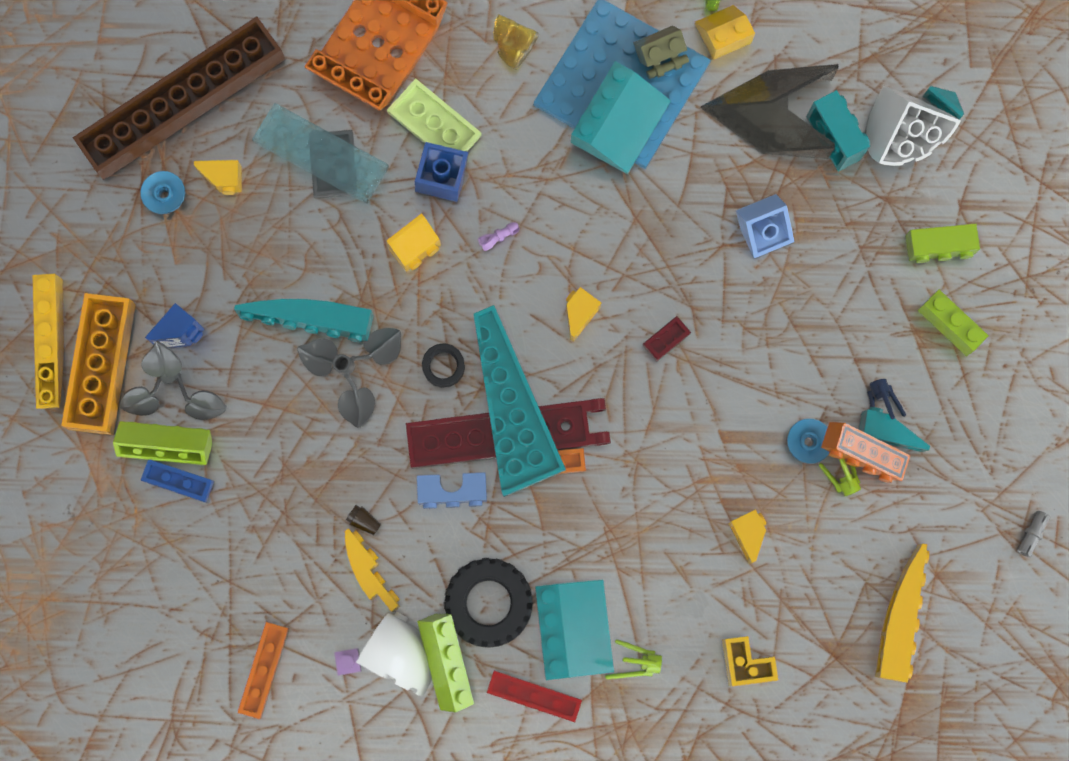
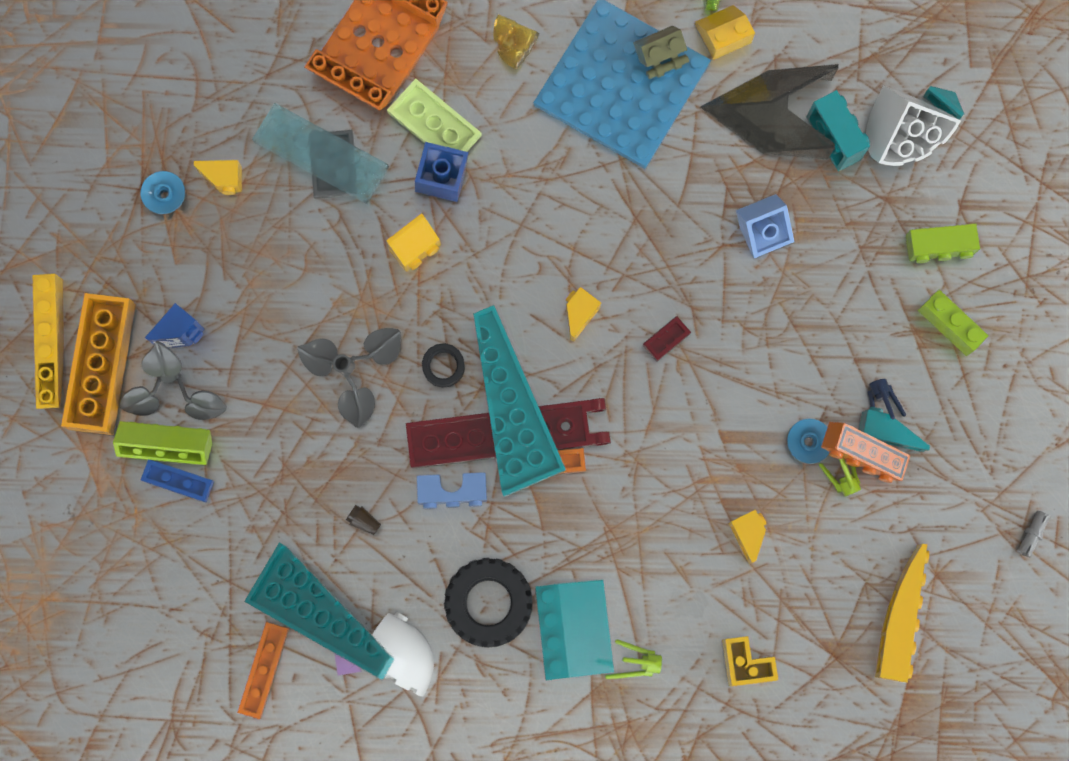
(179, 98): reddish brown brick -> none
(301, 602): none -> teal wing
(311, 315): teal slope -> none
(362, 564): yellow slope -> none
(445, 662): lime brick -> none
(489, 240): lavender piece -> none
(534, 696): red plate -> none
(620, 118): teal slope -> none

